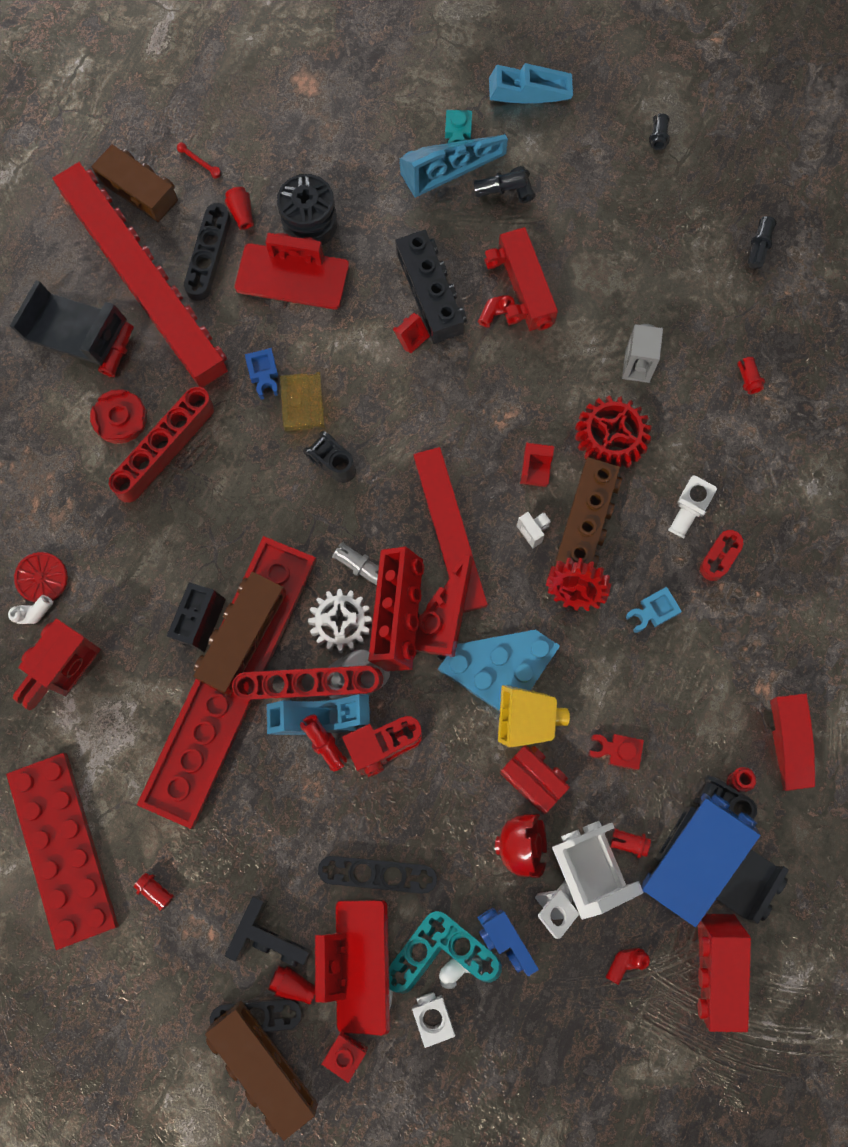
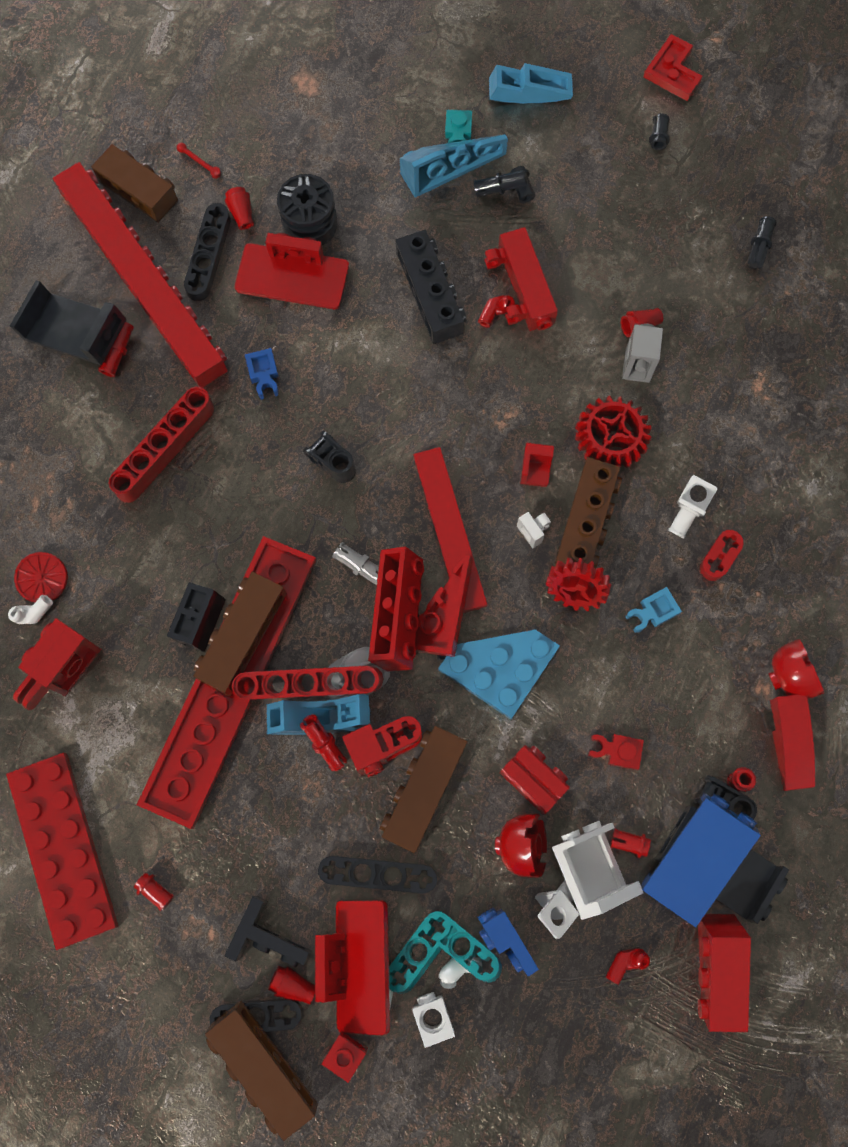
(118, 416): red tile -> none
(302, 401): clear yellow plate -> none
(327, 620): white gear -> none
(411, 332): red tile -> none
(424, 789): none -> reddish brown brick
(528, 717): yellow torso -> none
(639, 317): none -> red cone
(668, 69): none -> red plate
(752, 381): red pin -> none
(794, 671): none -> red cylinder

